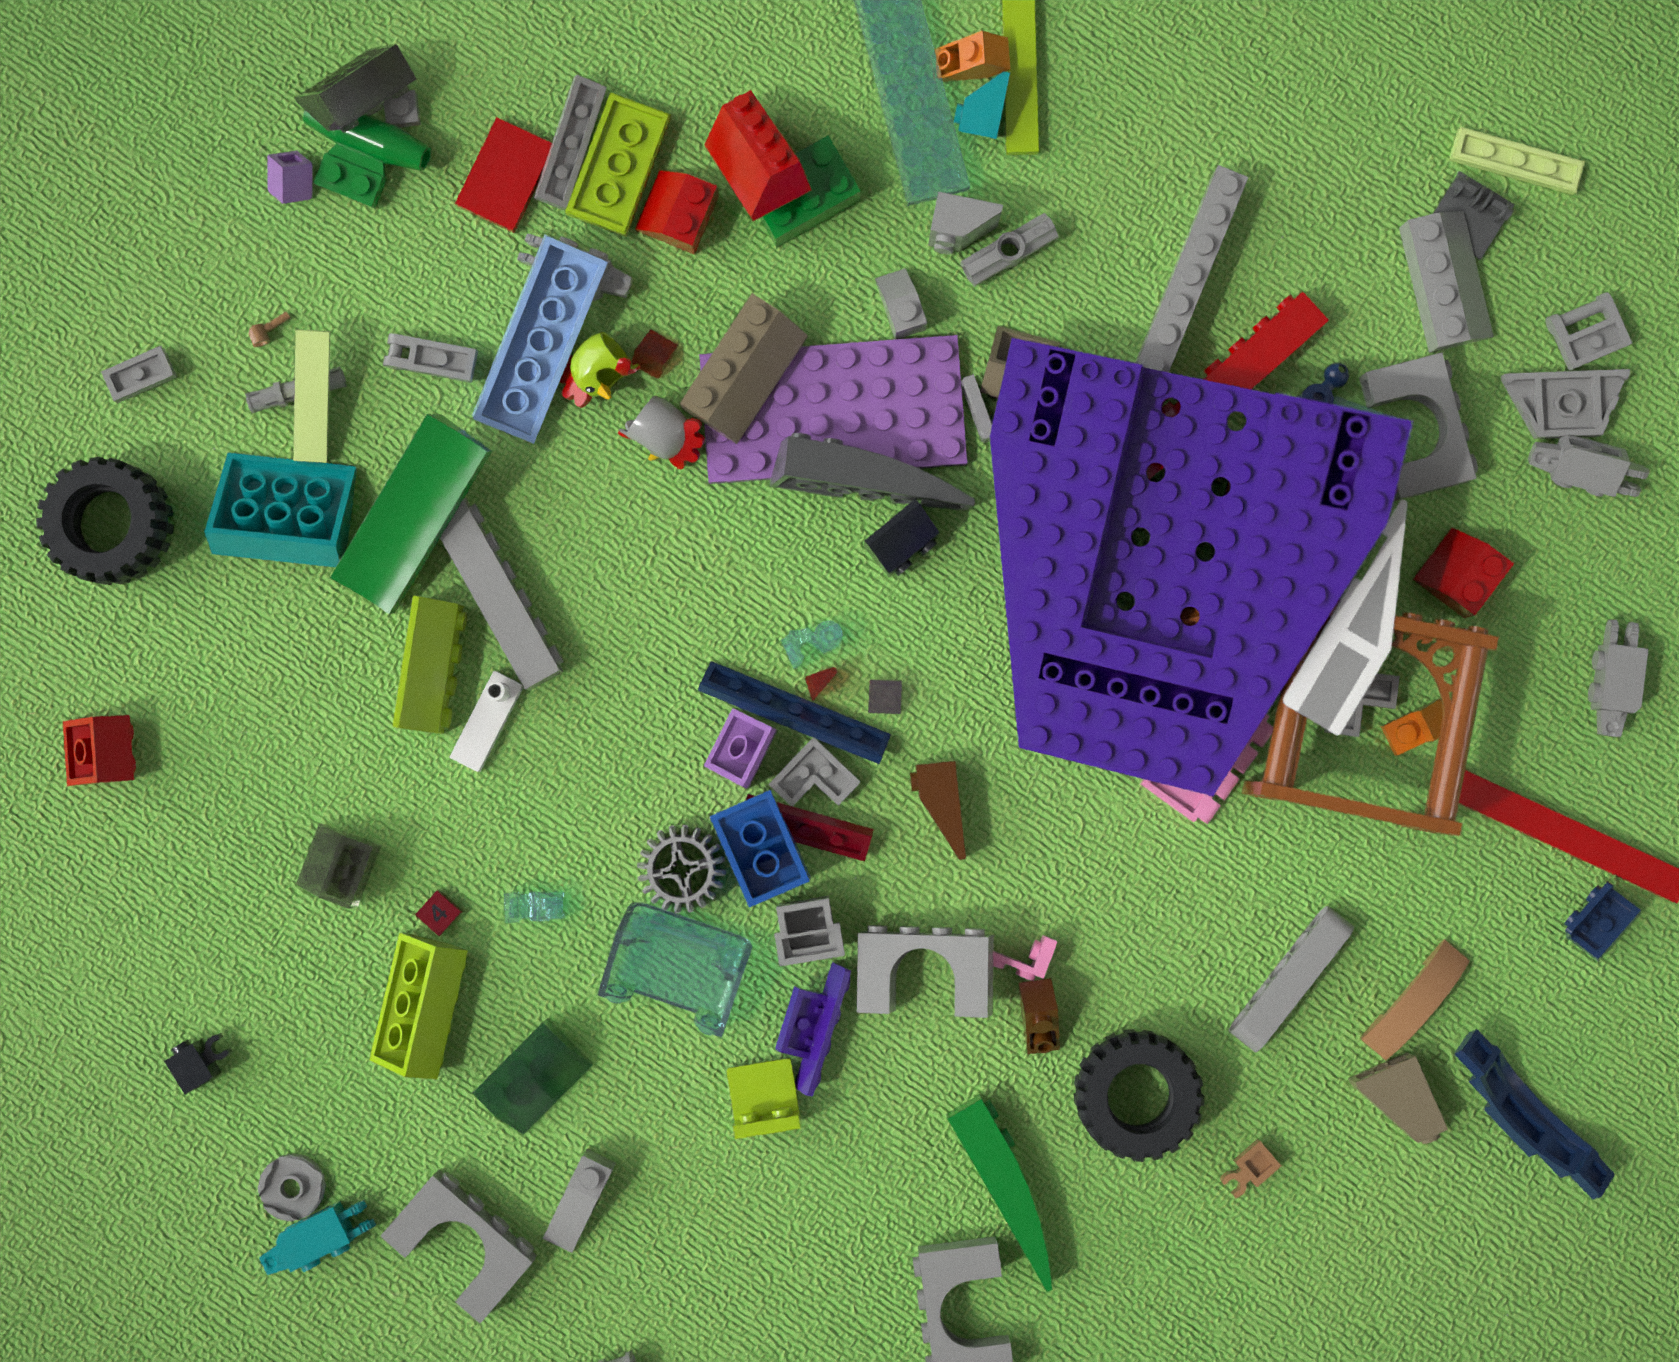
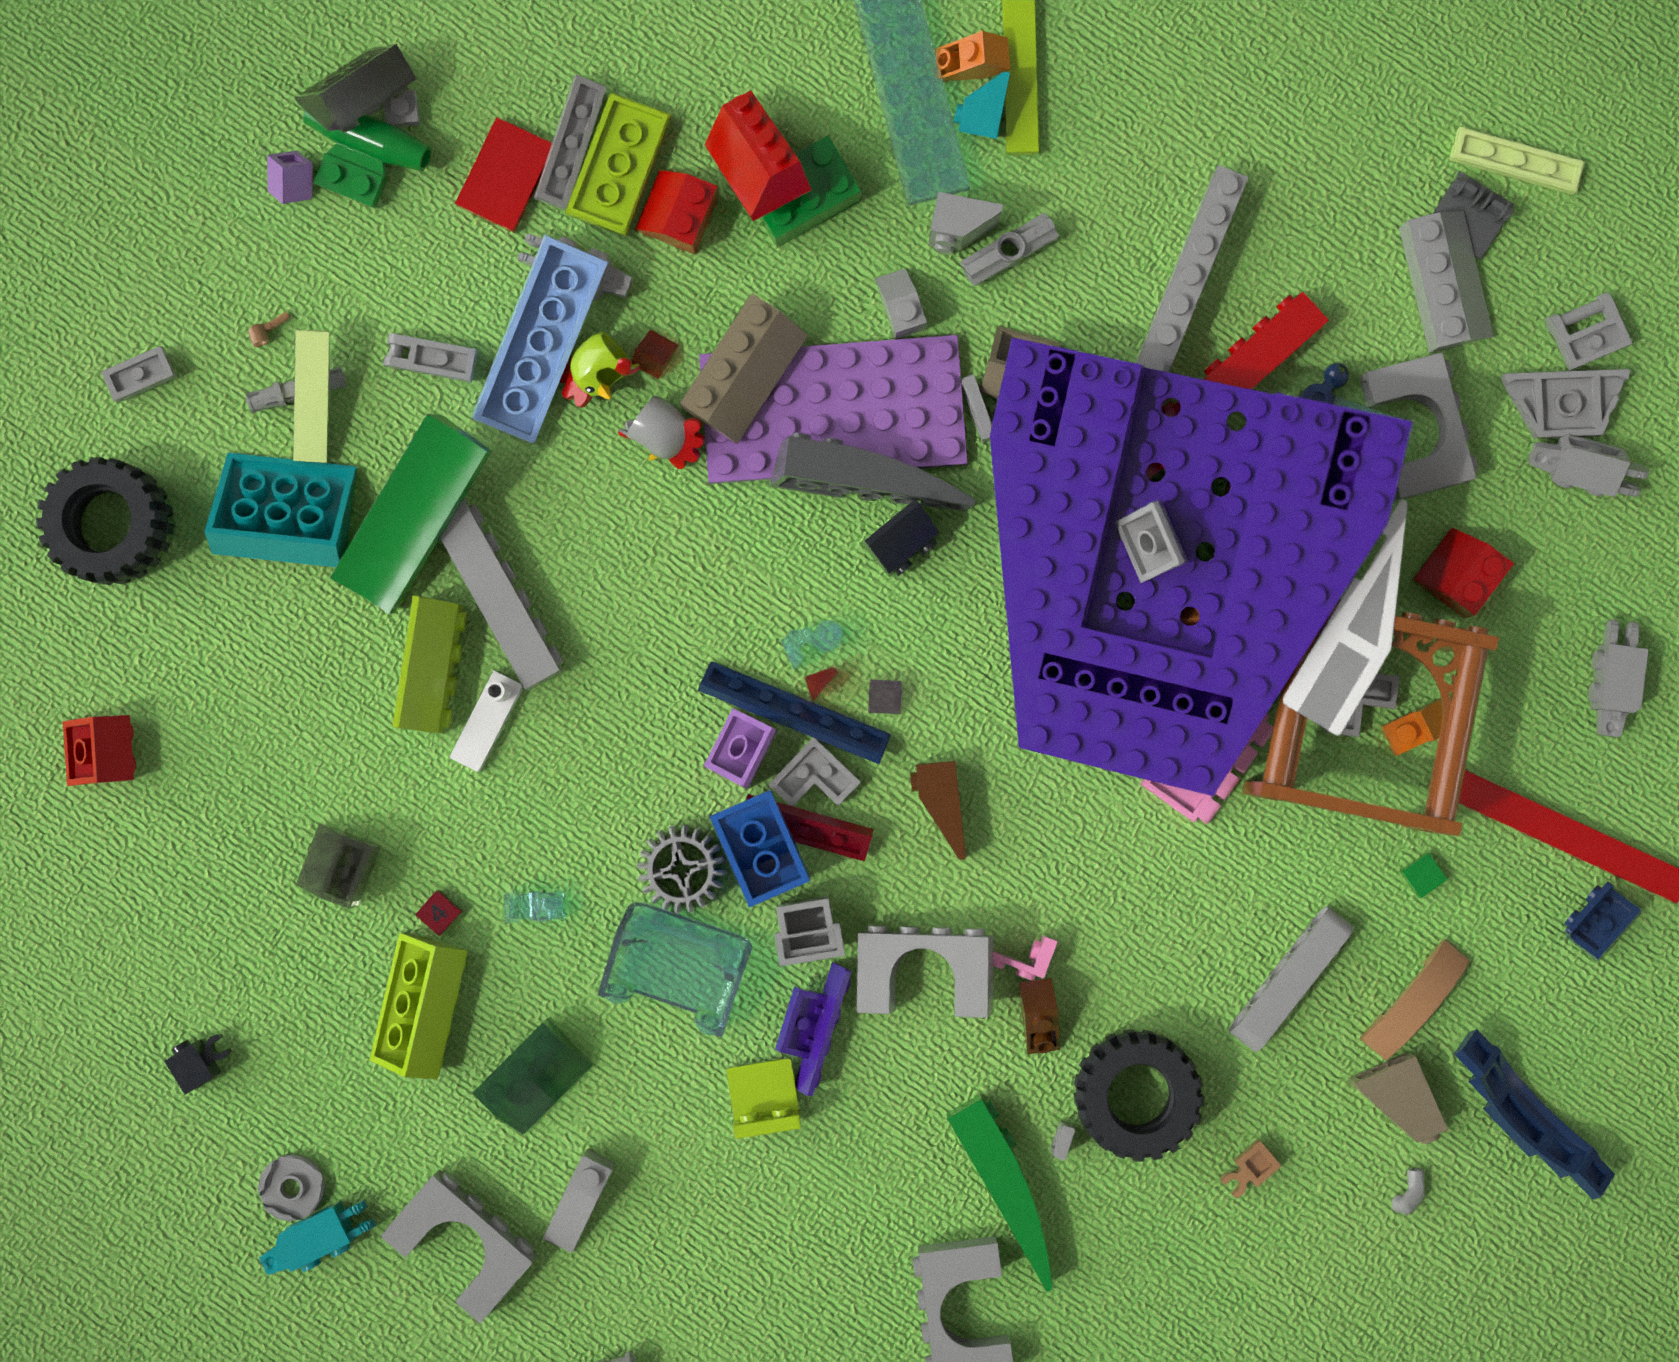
(1062, 1140): none -> light grey tile
(1151, 541): none -> light grey slope
(1414, 1194): none -> light grey arm
(1423, 875): none -> green tile

